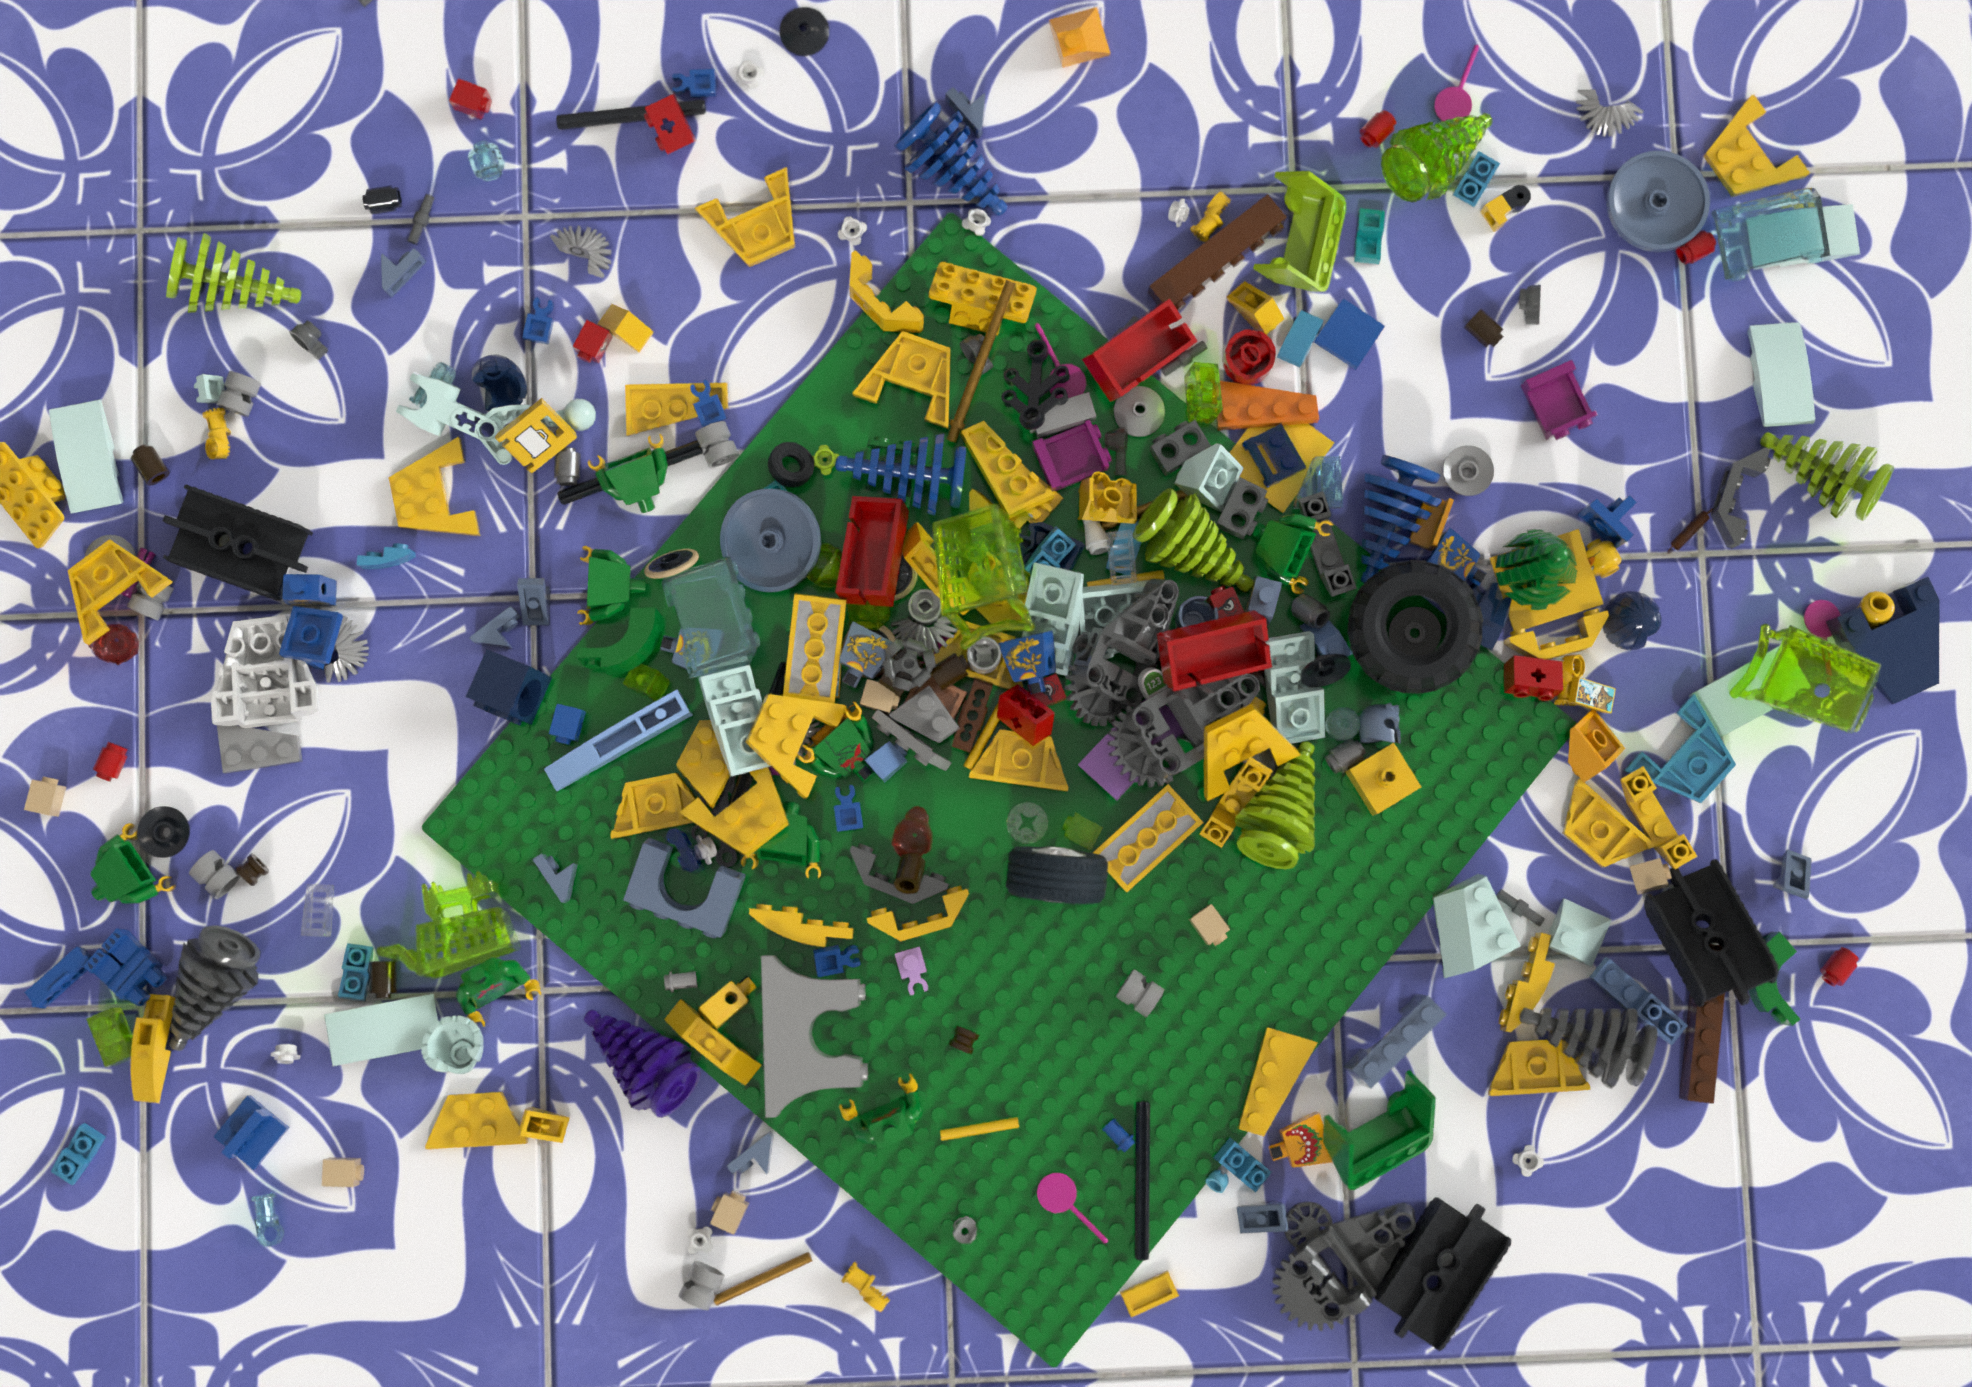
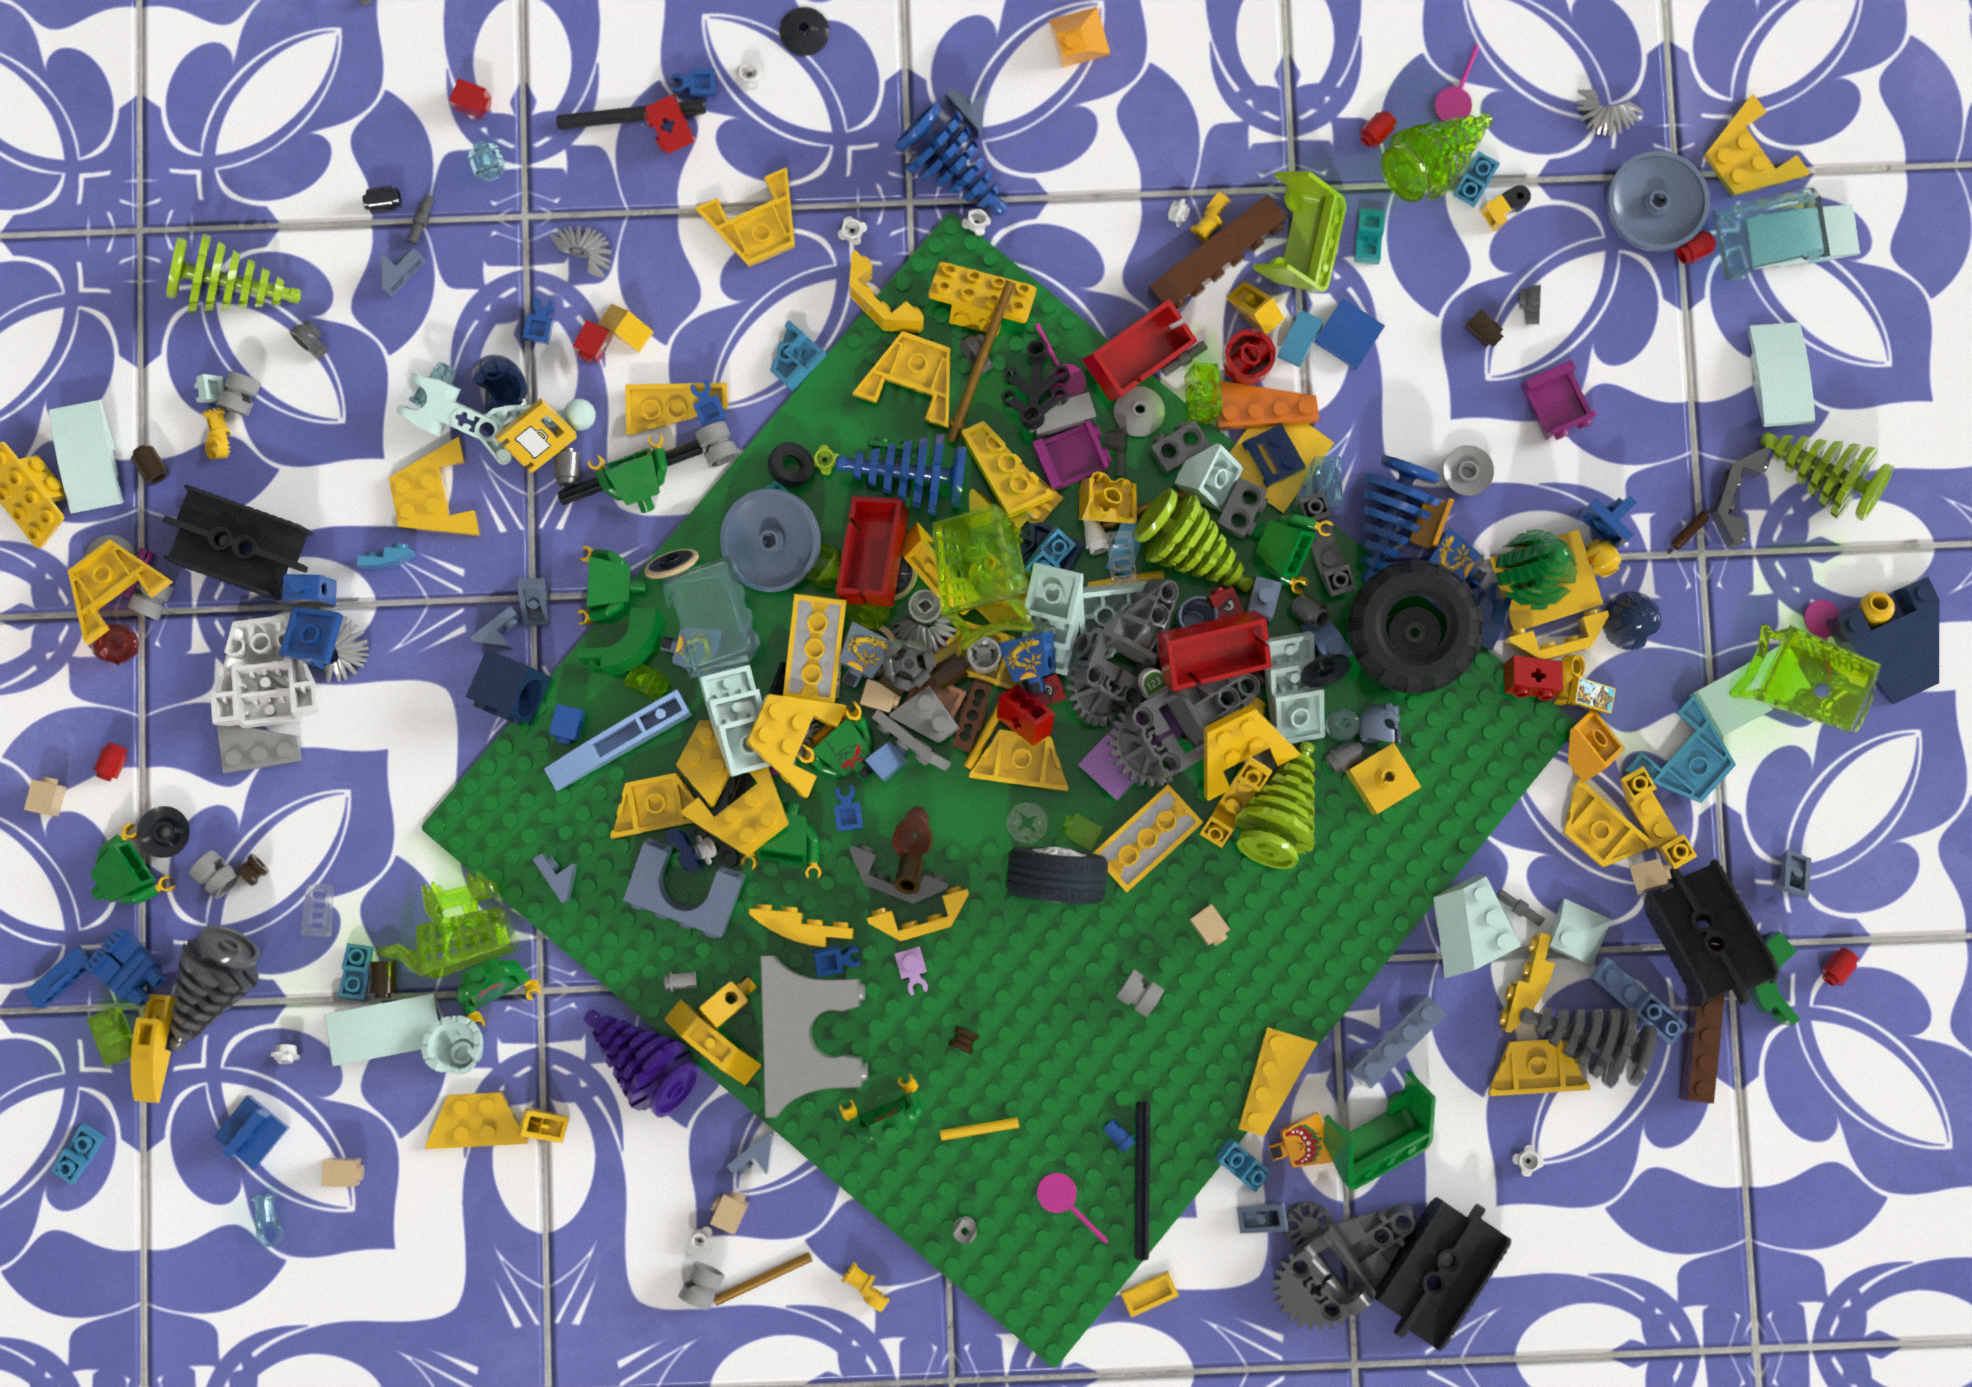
(795, 357): none -> dark azure slope
(1217, 1181): medium azure hinge -> none

